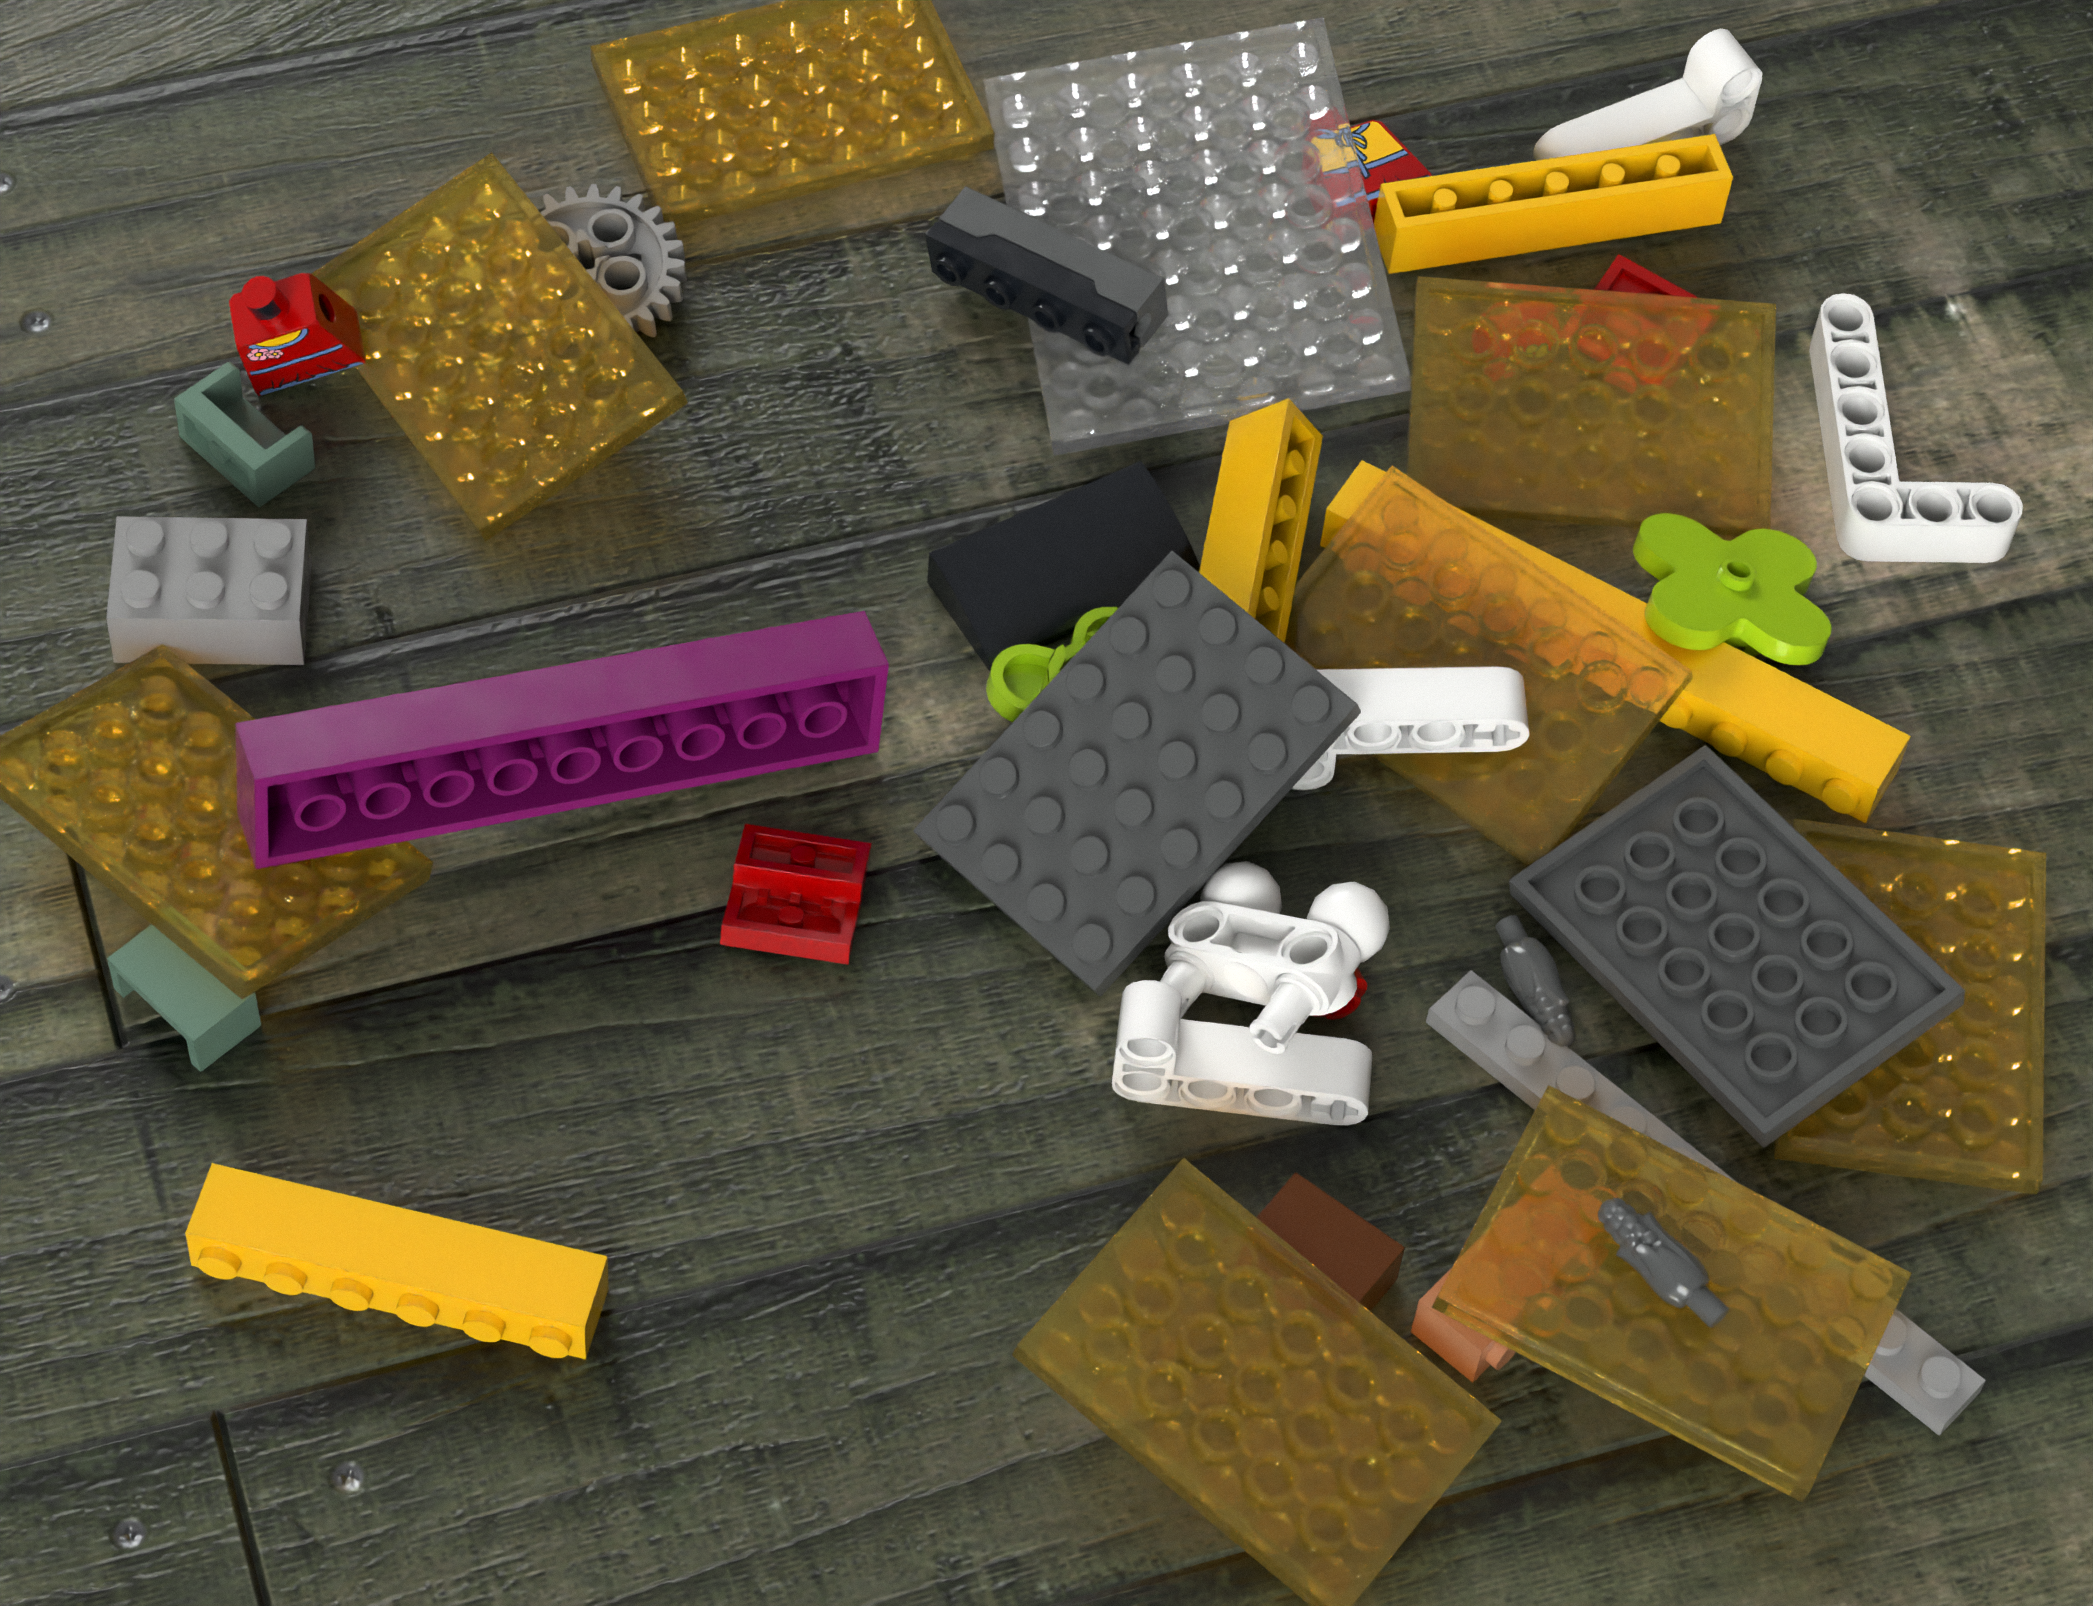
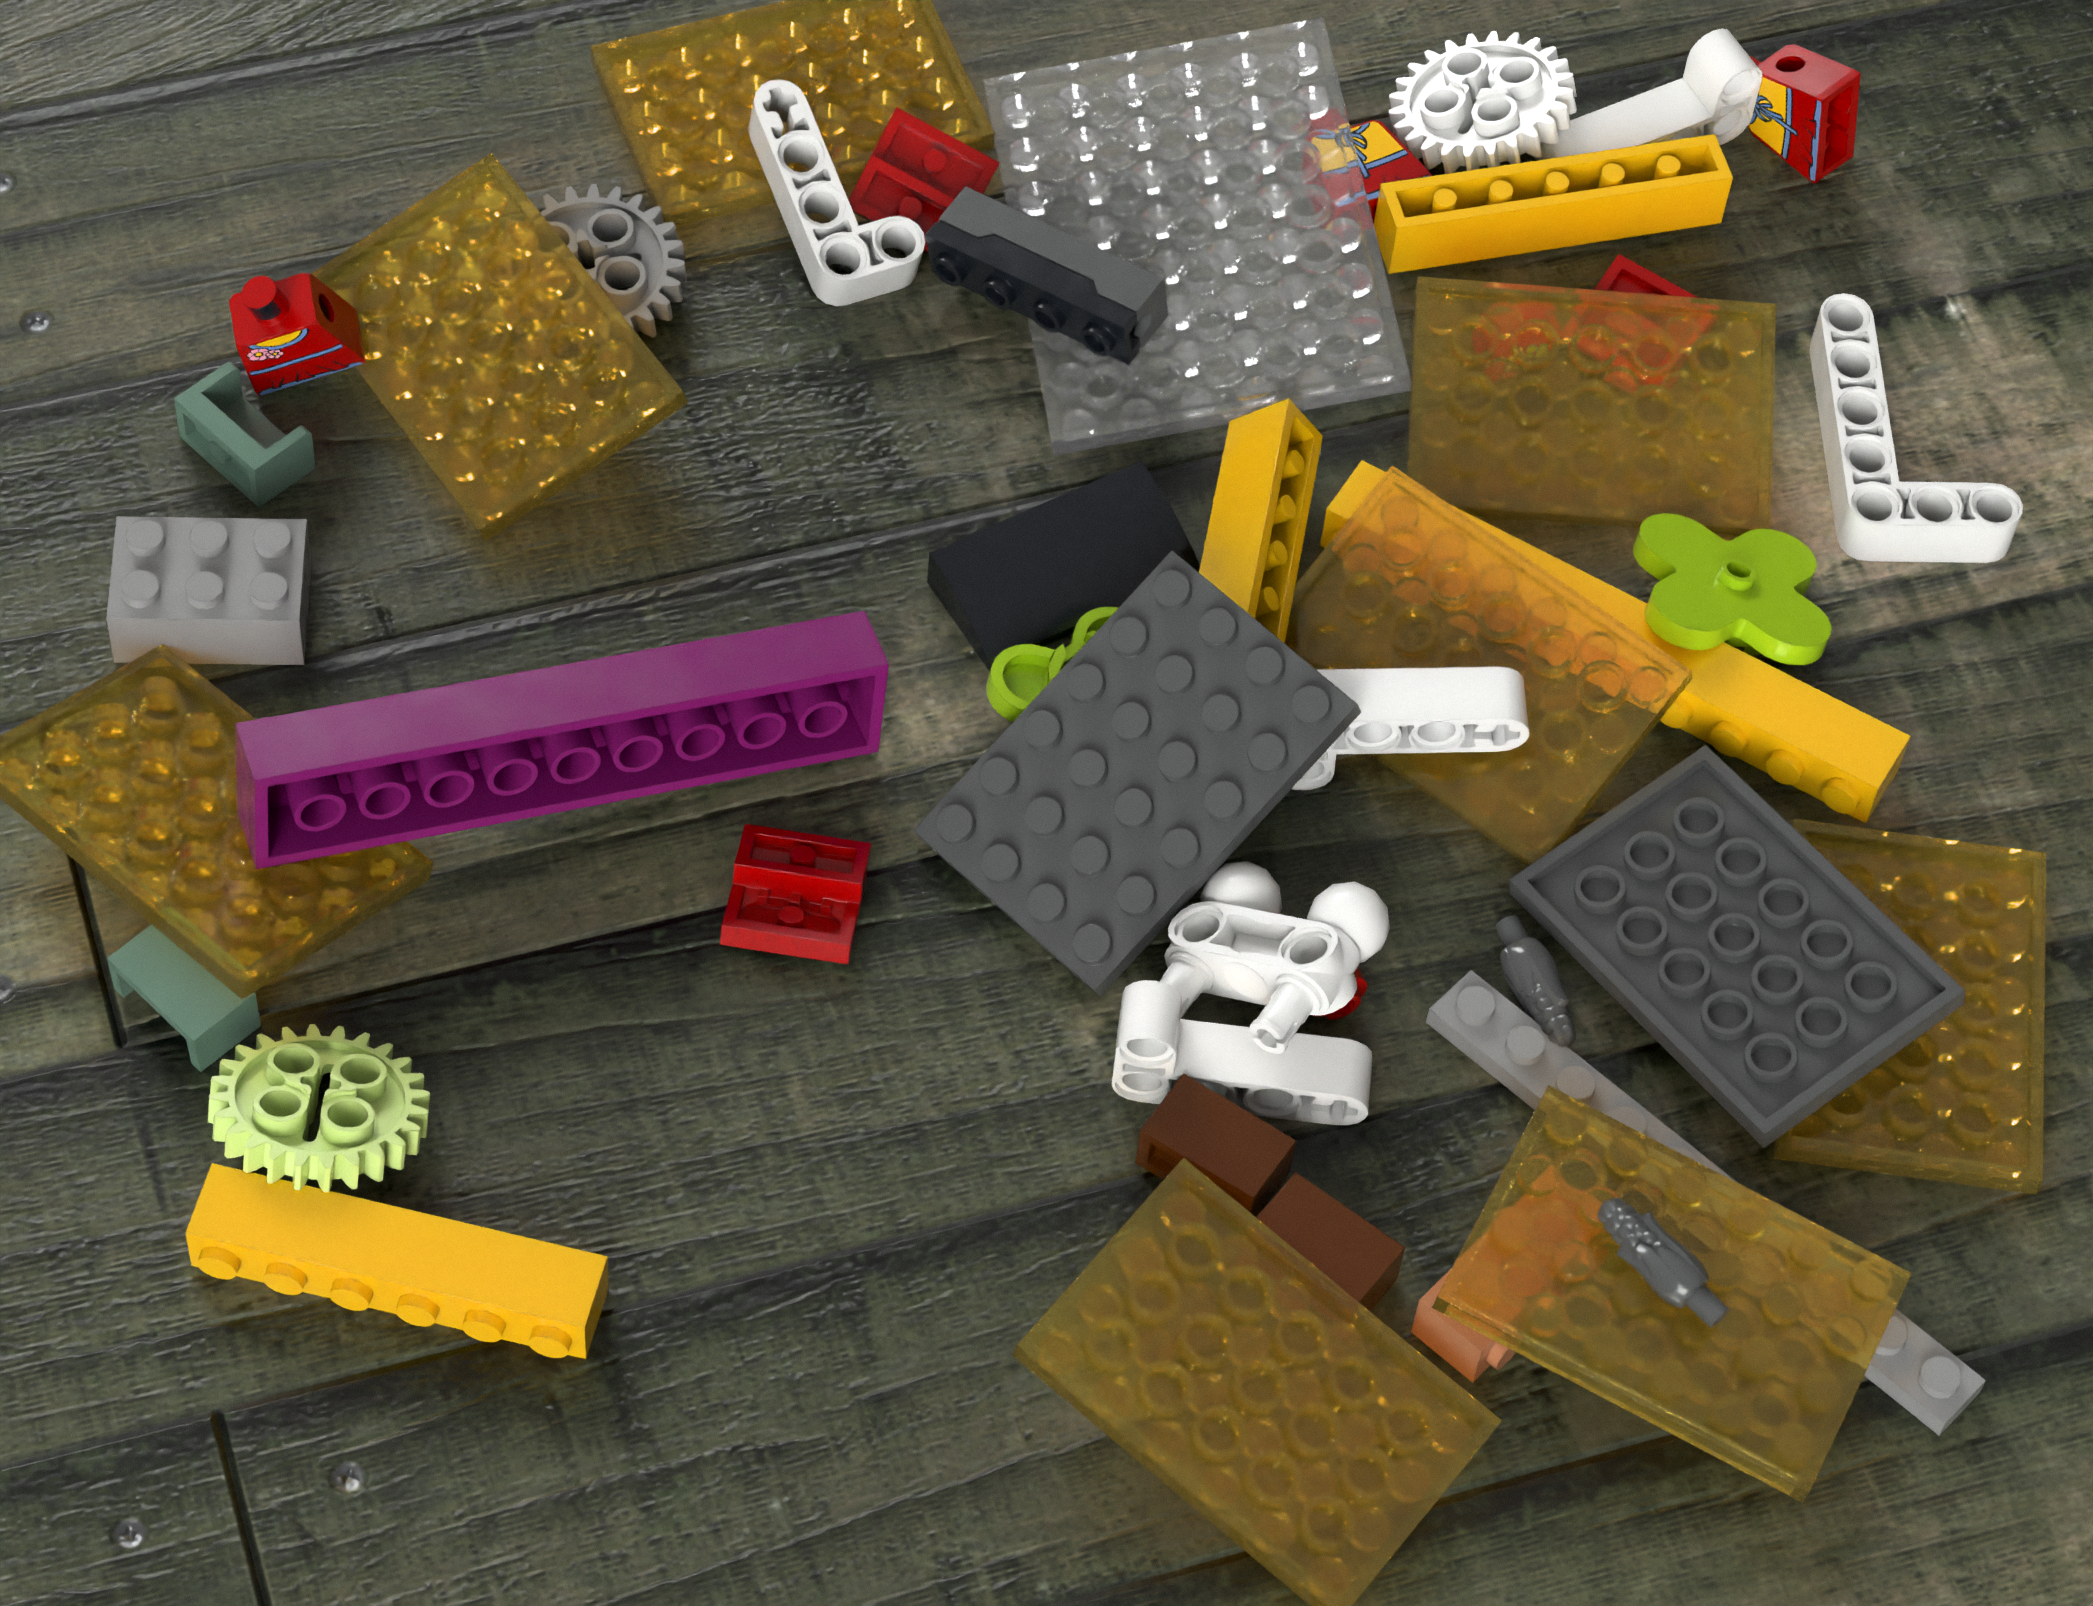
(271, 1097): none -> yellowish green gear
(821, 192): none -> white beam
(917, 173): none -> red slope
(1218, 1139): none -> reddish brown panel
(1483, 103): none -> white gear
(1807, 110): none -> red torso

